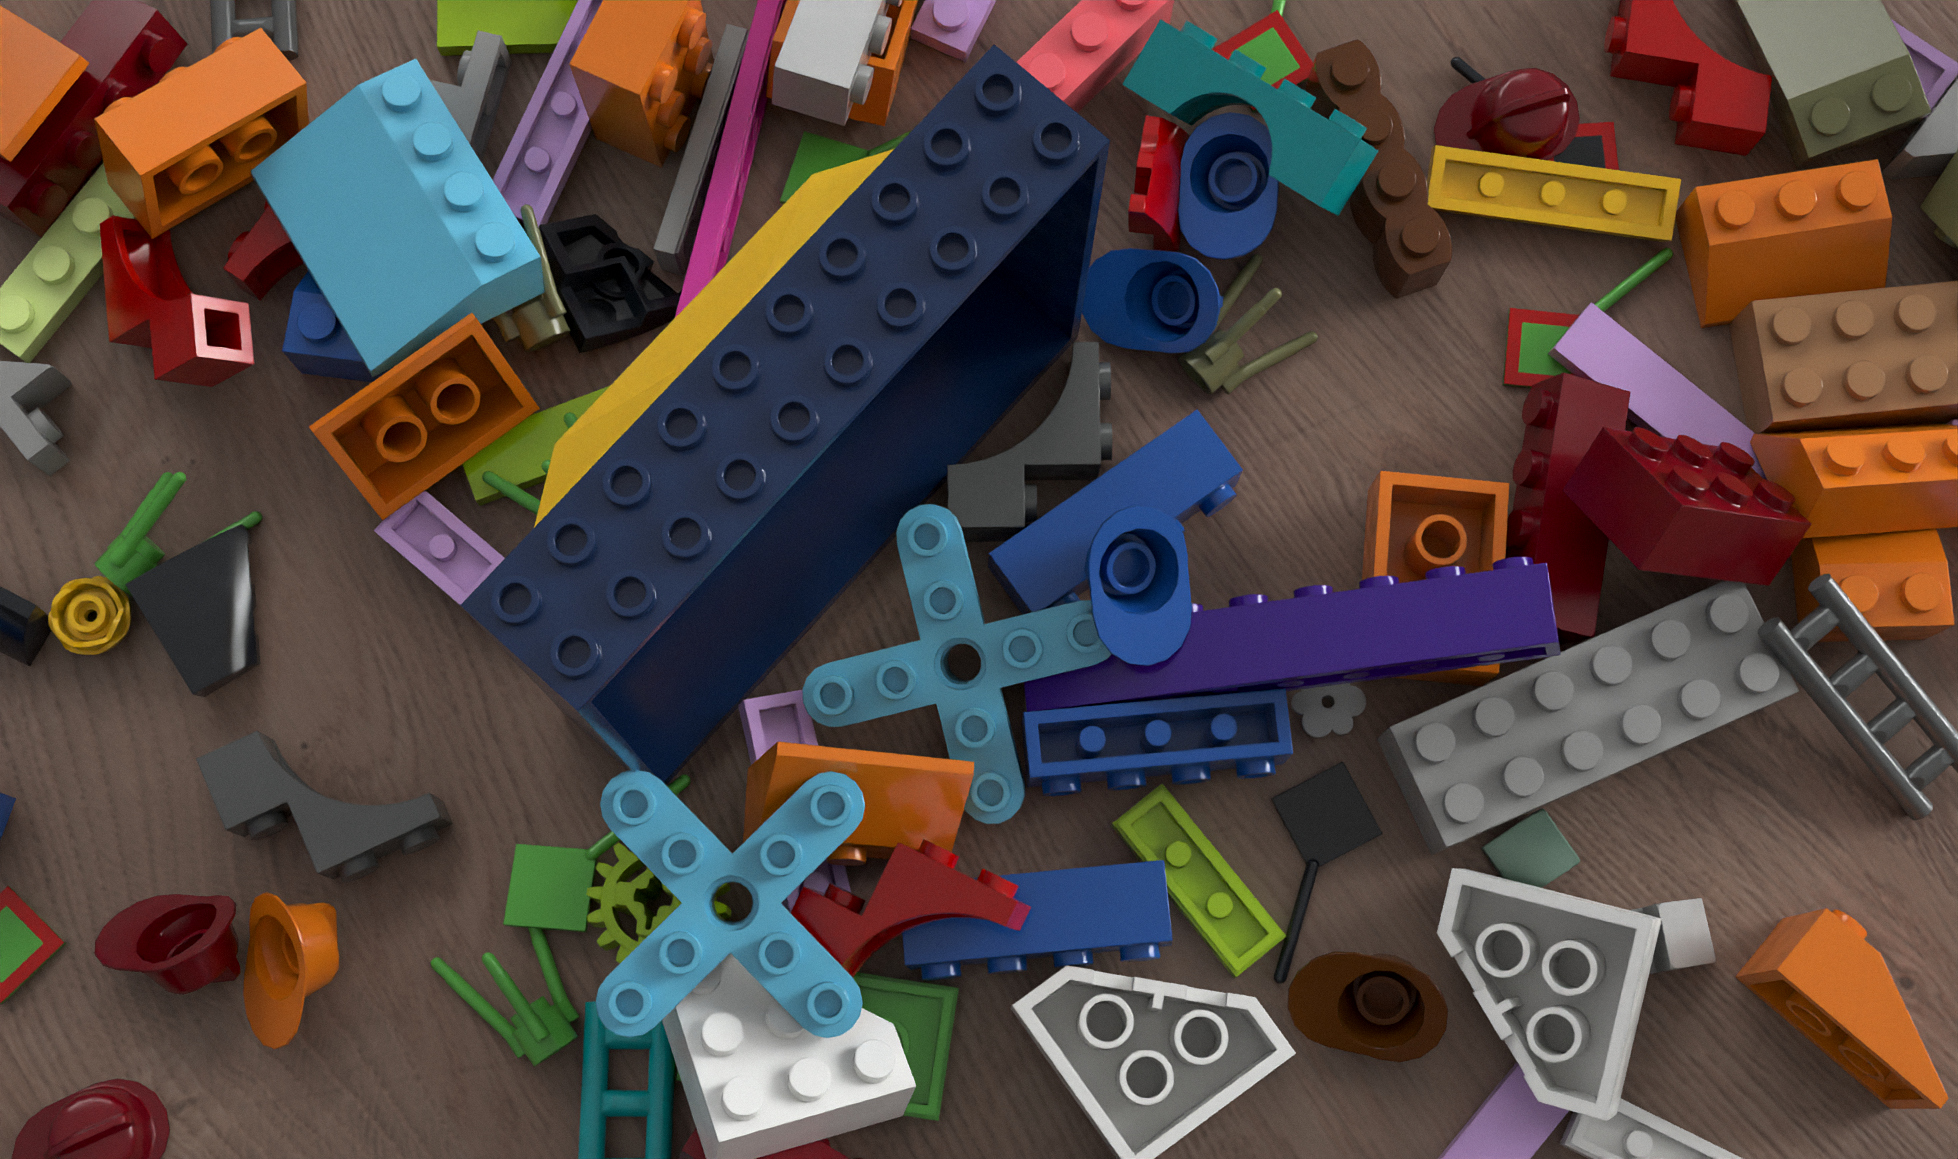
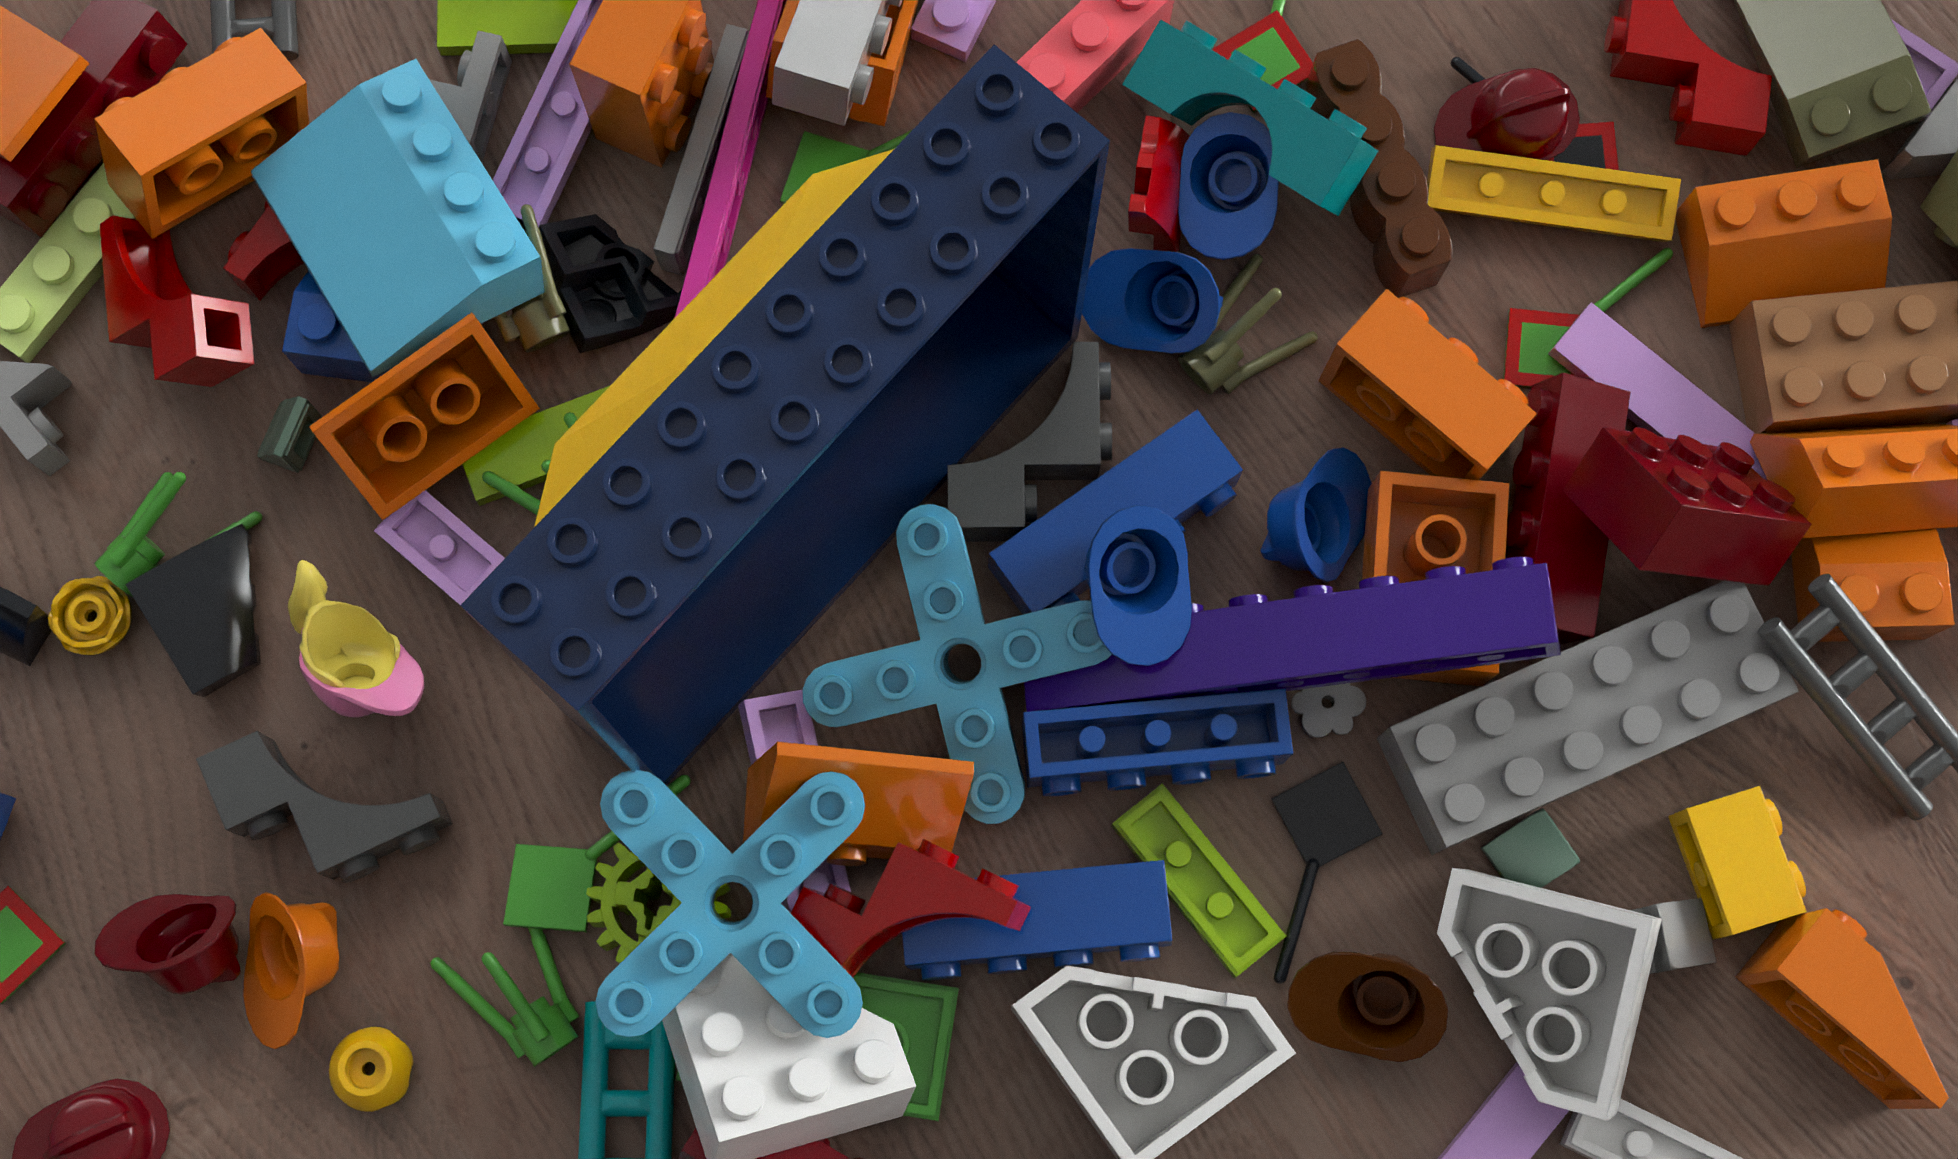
(289, 435): none -> sand green slope
(350, 654): none -> light yellow hair
(392, 1069): none -> yellow plate
(1320, 518): none -> blue piece
(1425, 391): none -> orange brick
(1739, 862): none -> yellow brick

